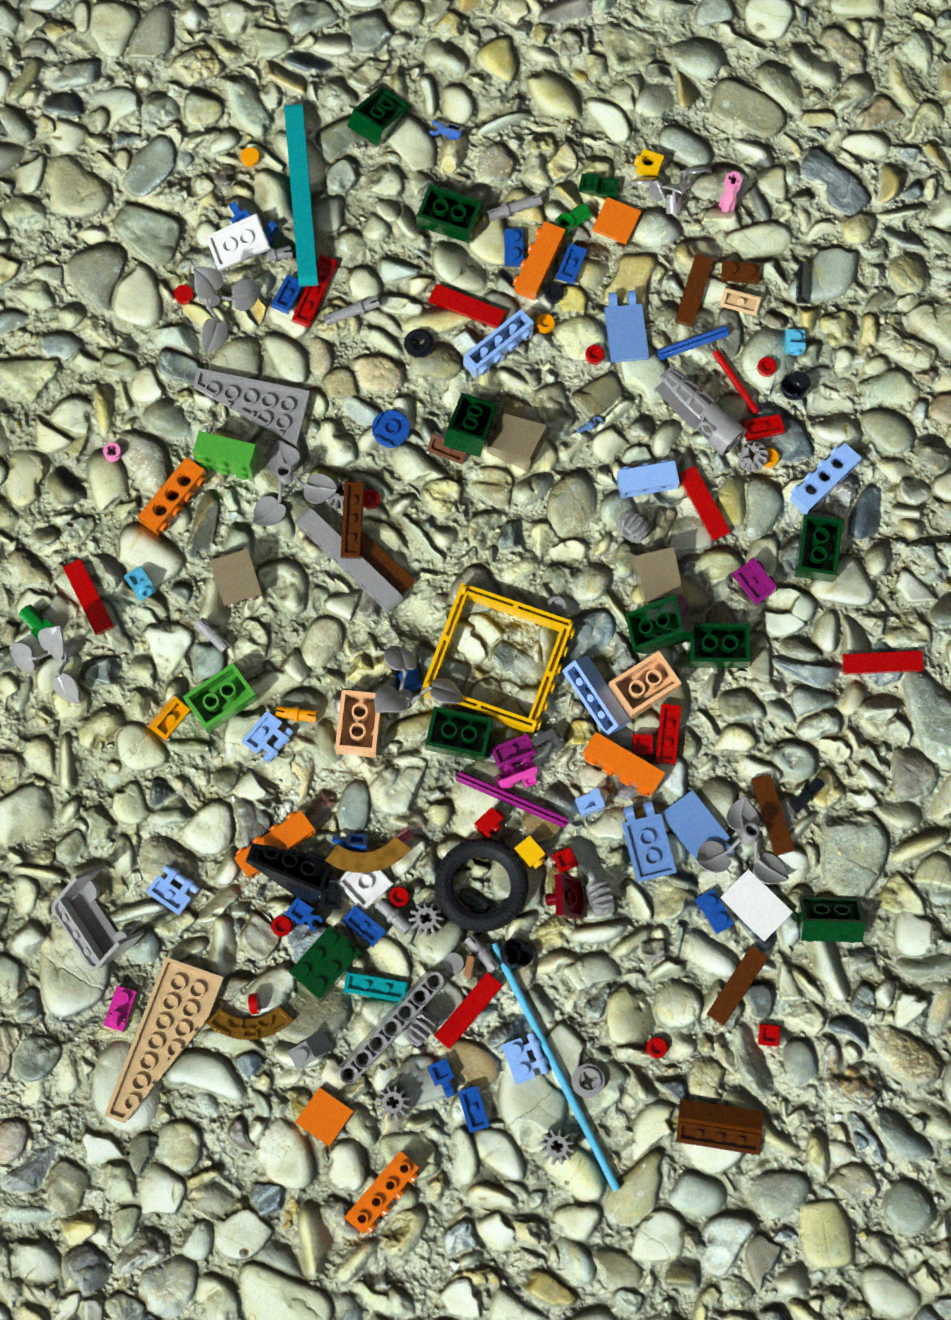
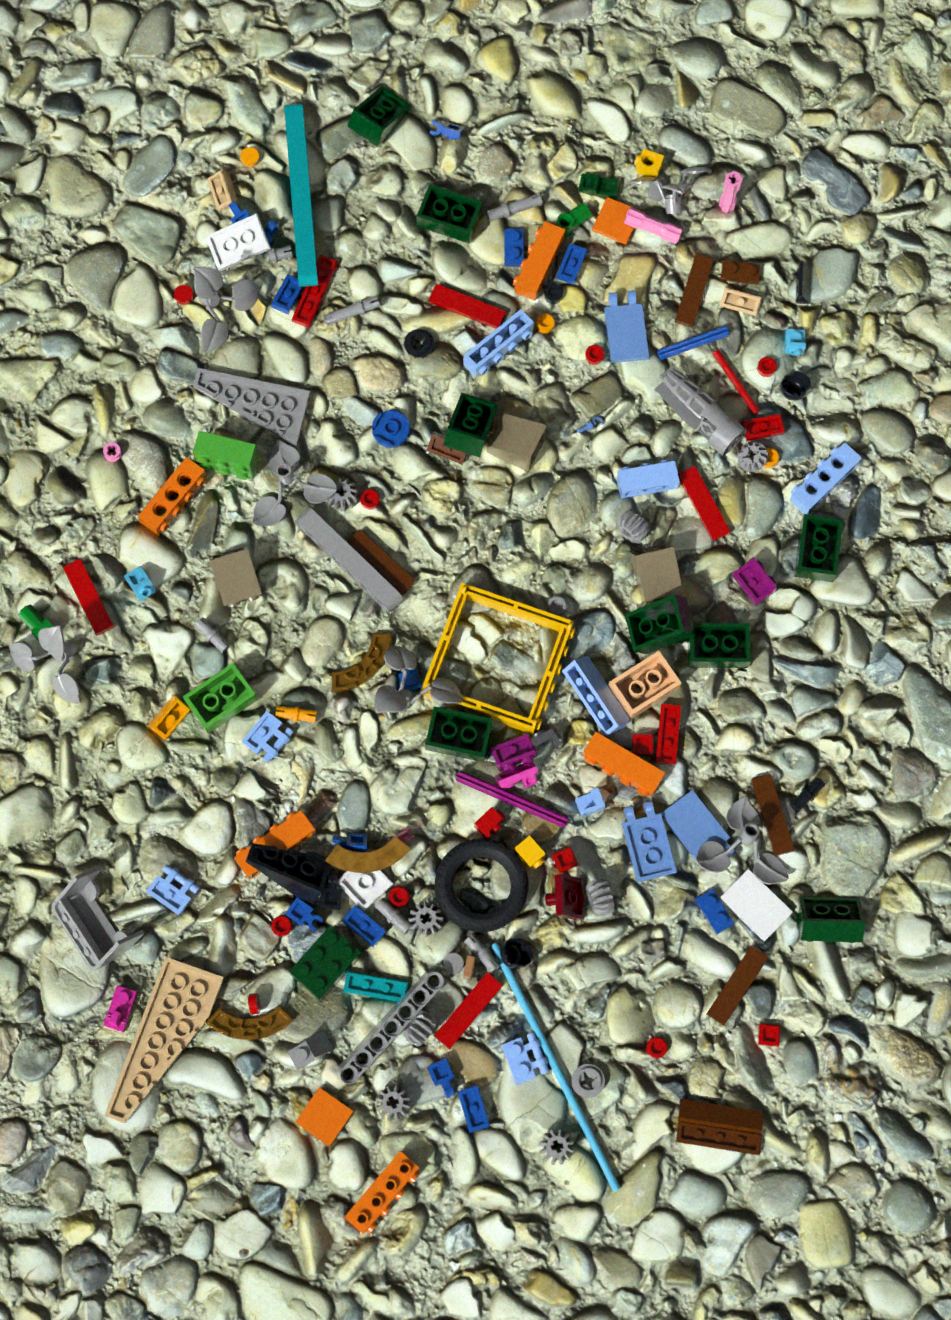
(222, 190): none -> tan slope
(352, 520): reddish brown tile -> none
(357, 724): light nougat brick -> none
(366, 668): none -> pearl gold tile
(665, 230): none -> bright pink axle
(882, 662): red tile -> none

